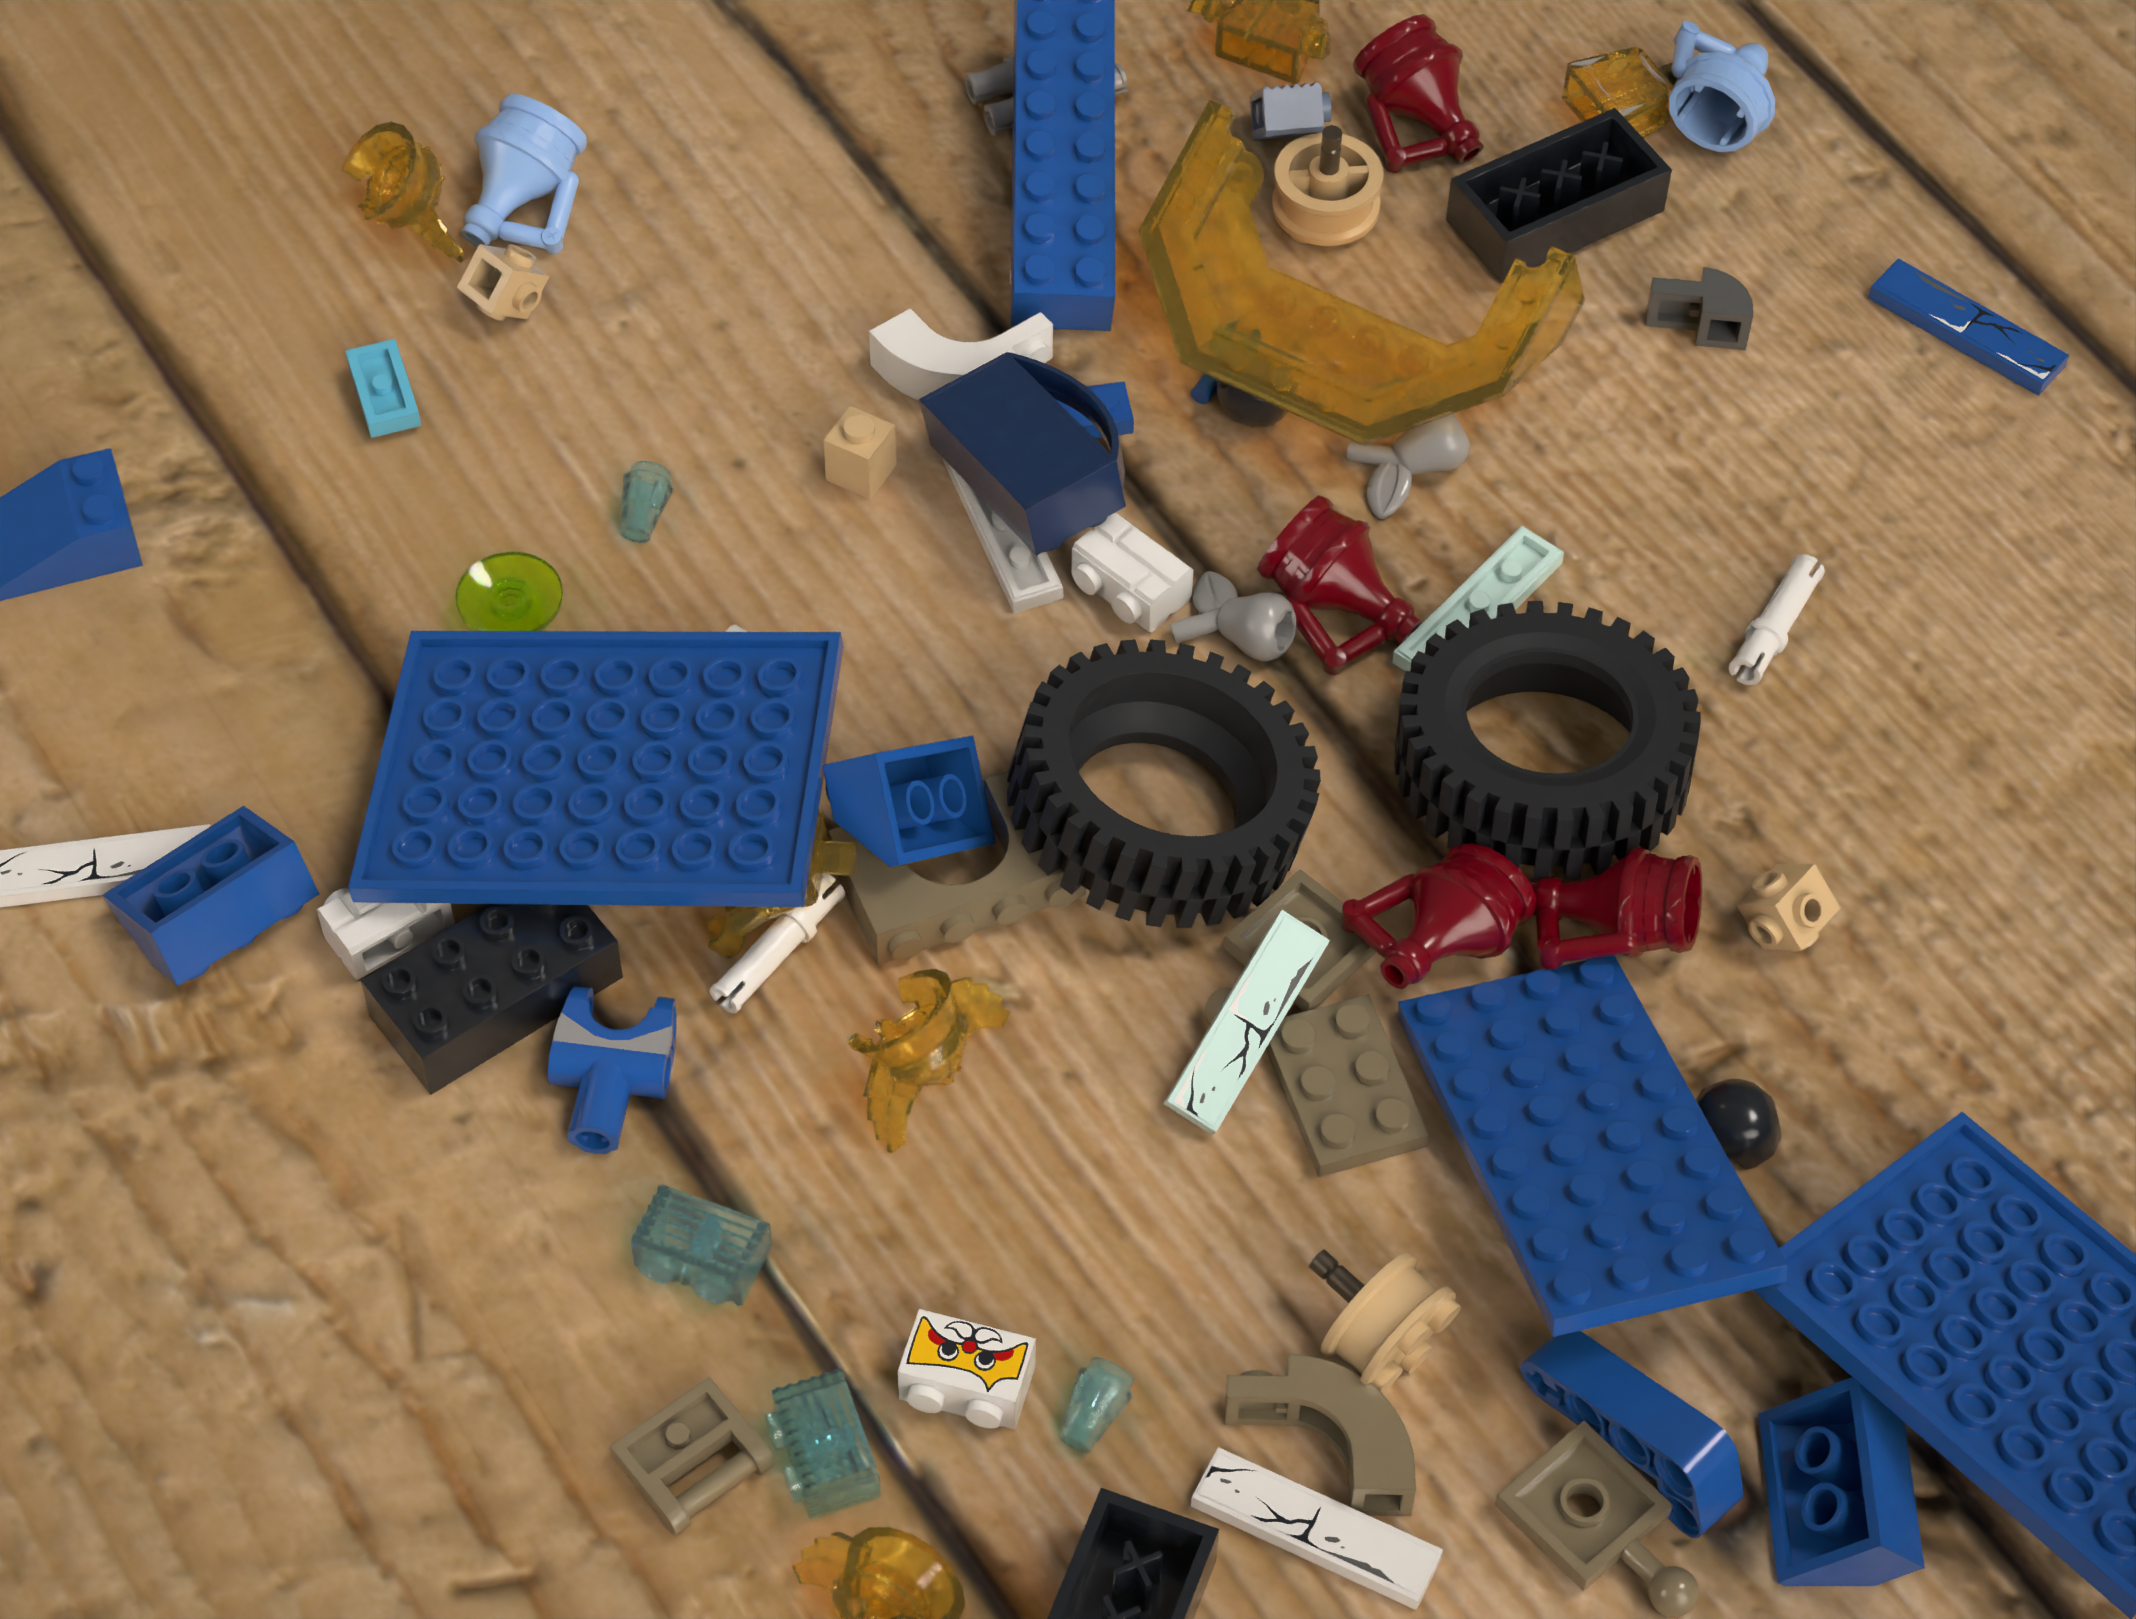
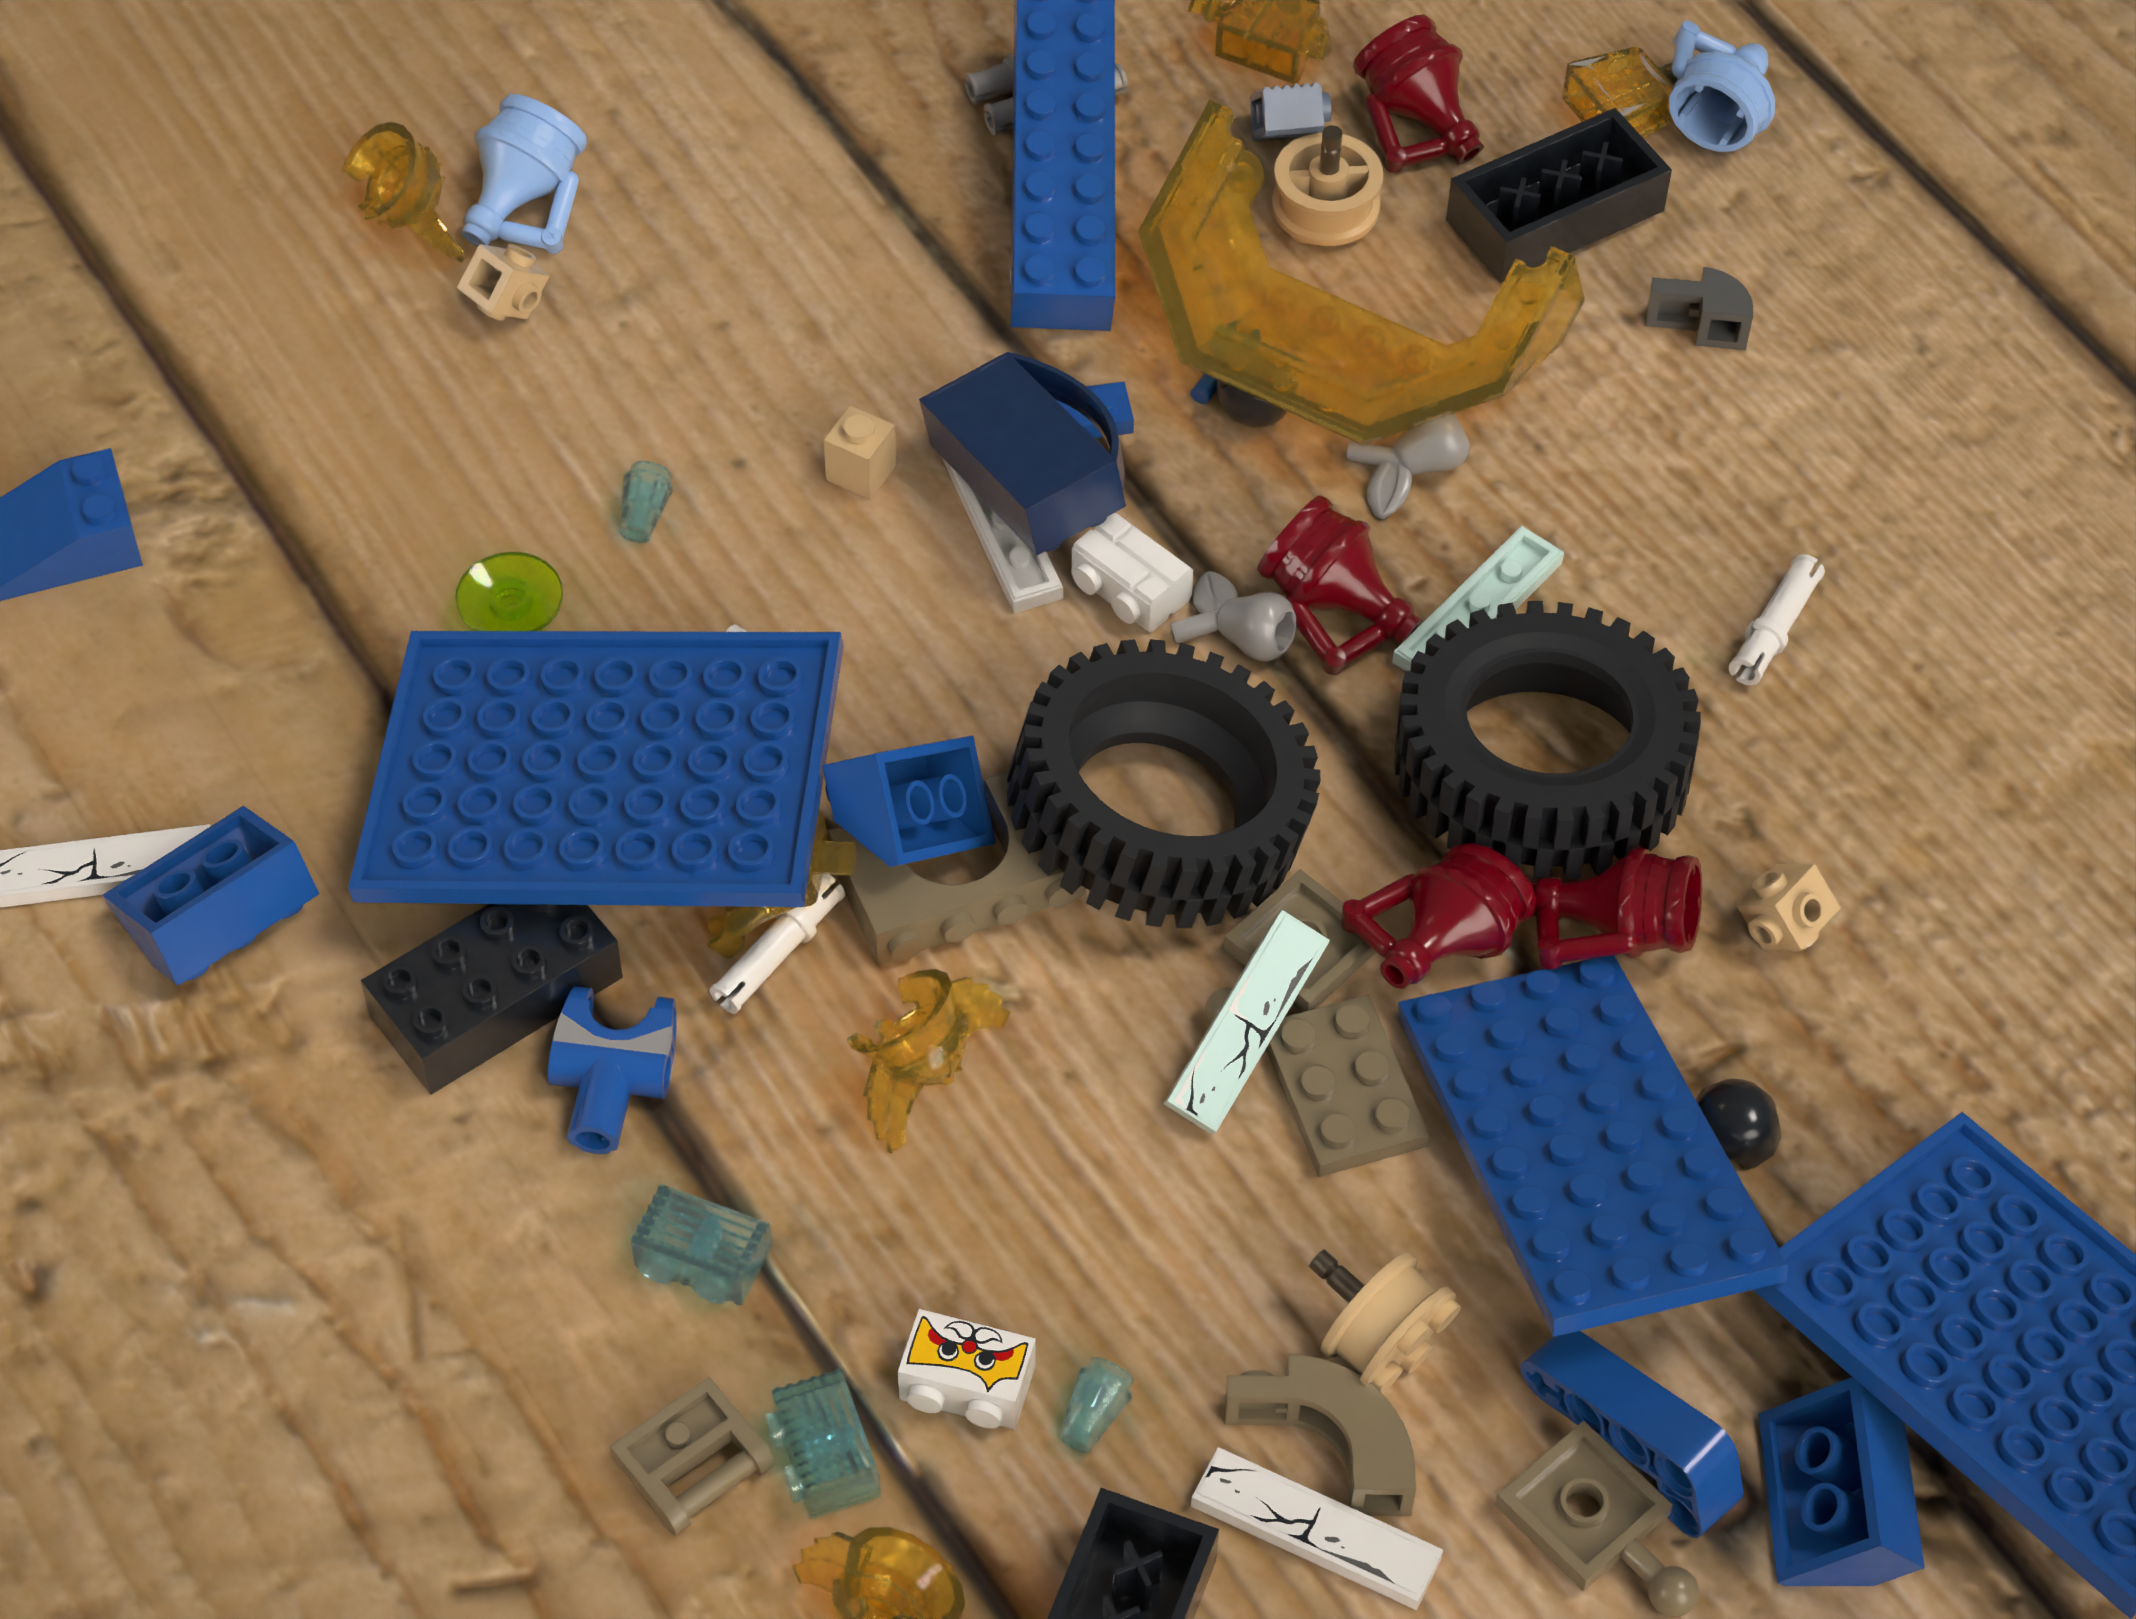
(377, 933): white brick -> none
(383, 388): medium azure plate -> none
(922, 361): white arch -> none
(1968, 326): blue tile -> none

